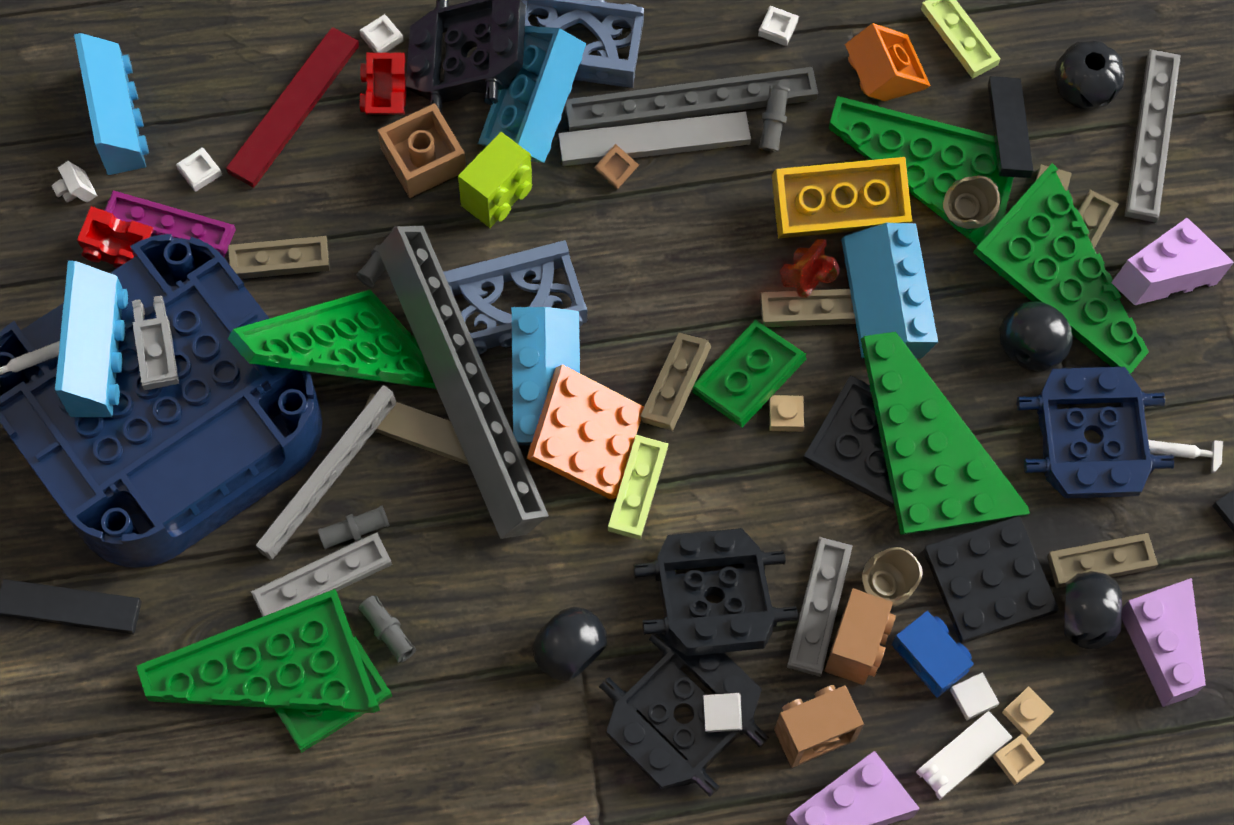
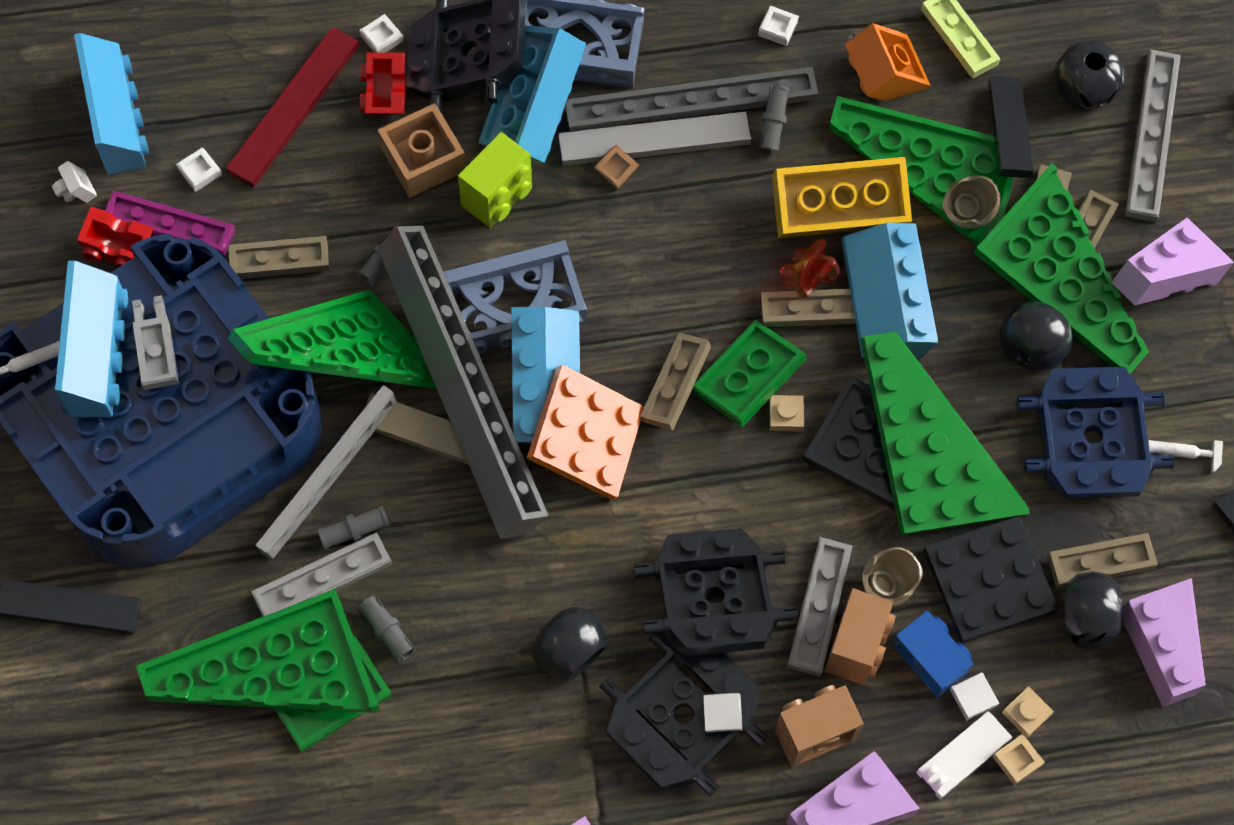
(638, 487): yellowish green plate -> none

